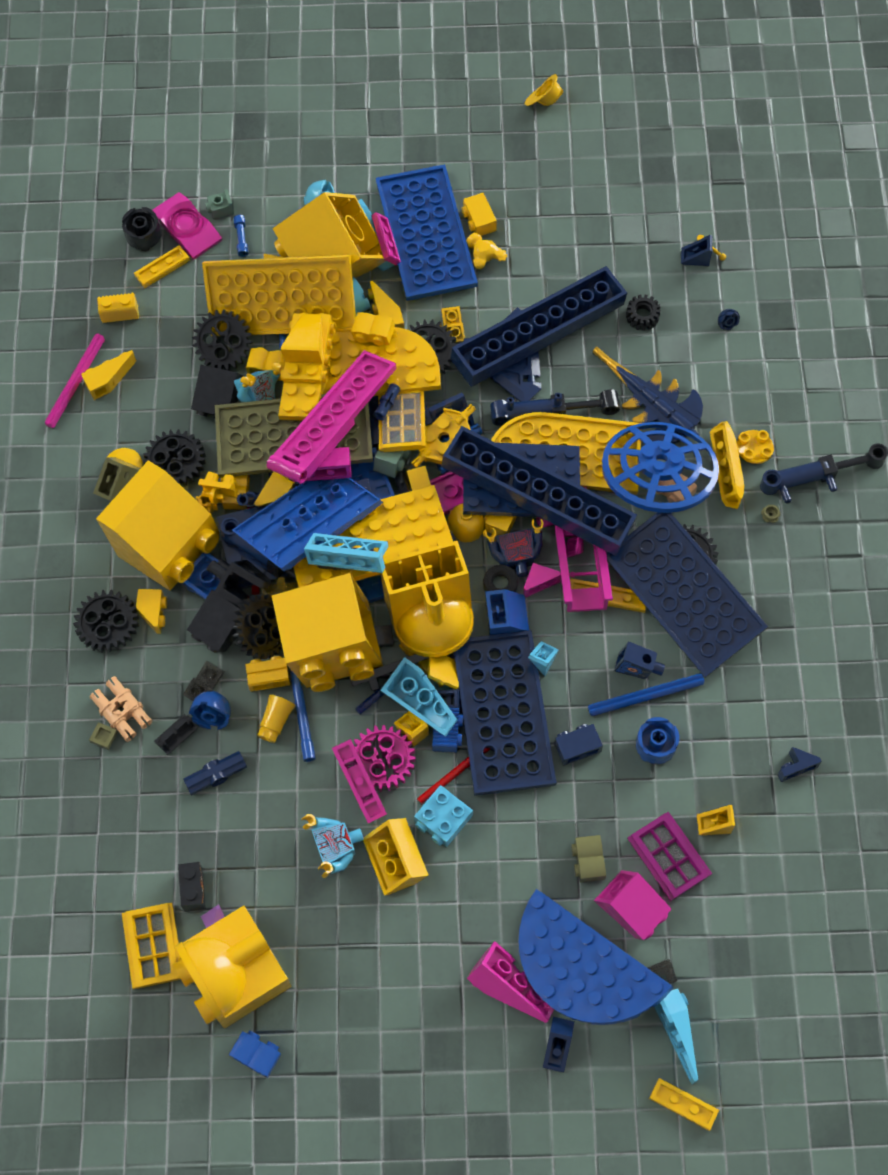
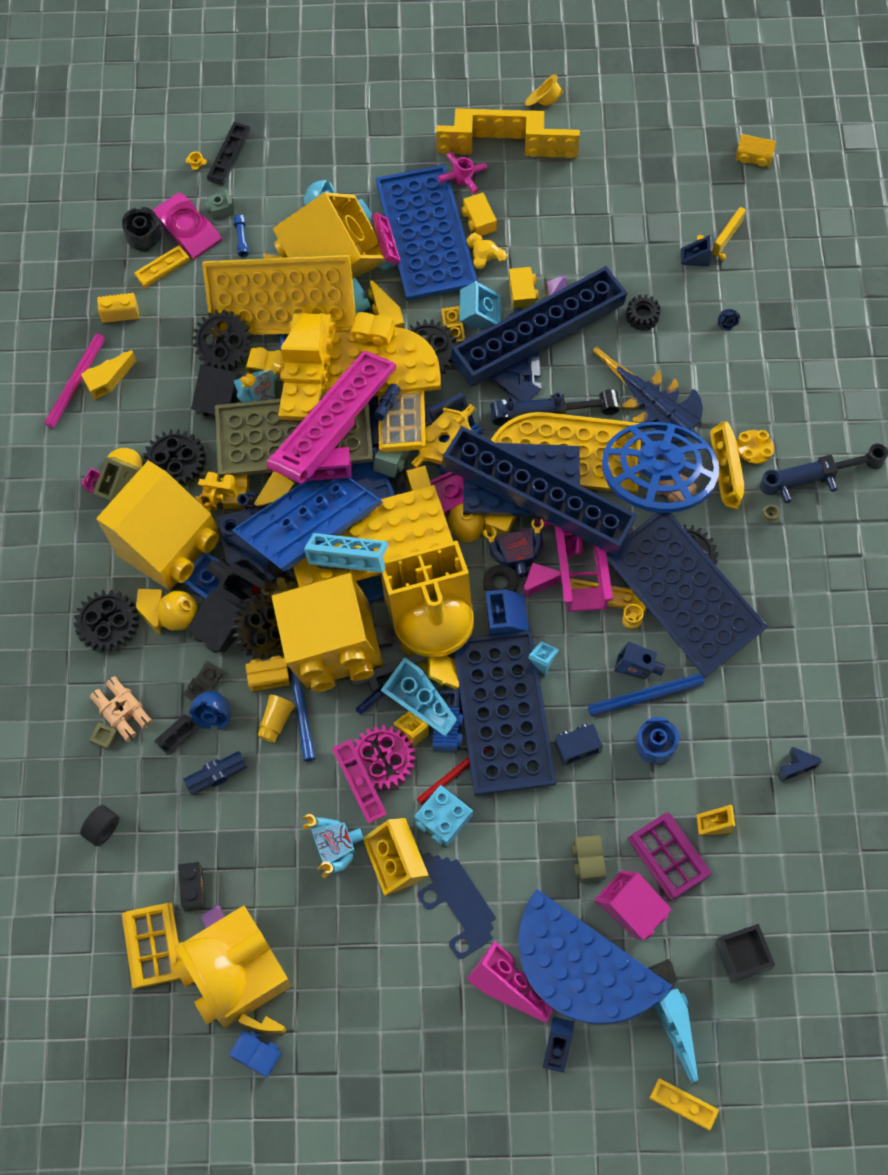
(93, 477): none -> dark pink piece
(99, 825): none -> black tyre
(177, 610): none -> yellow cylinder
(195, 156): none -> yellow plate
(228, 153): none -> black plate
(267, 1026): none -> yellow slope
(462, 172): none -> dark pink bar
(463, 898): none -> dark blue piece
(480, 306): none -> medium azure slope
(506, 124): none -> yellow bracket
(522, 287): none -> yellow brick
(556, 284): none -> medium lavender slope
(635, 613): none -> yellow wheel
(728, 231): none -> yellow tile
(744, 953): none -> black piece
(755, 150): none -> yellow brick

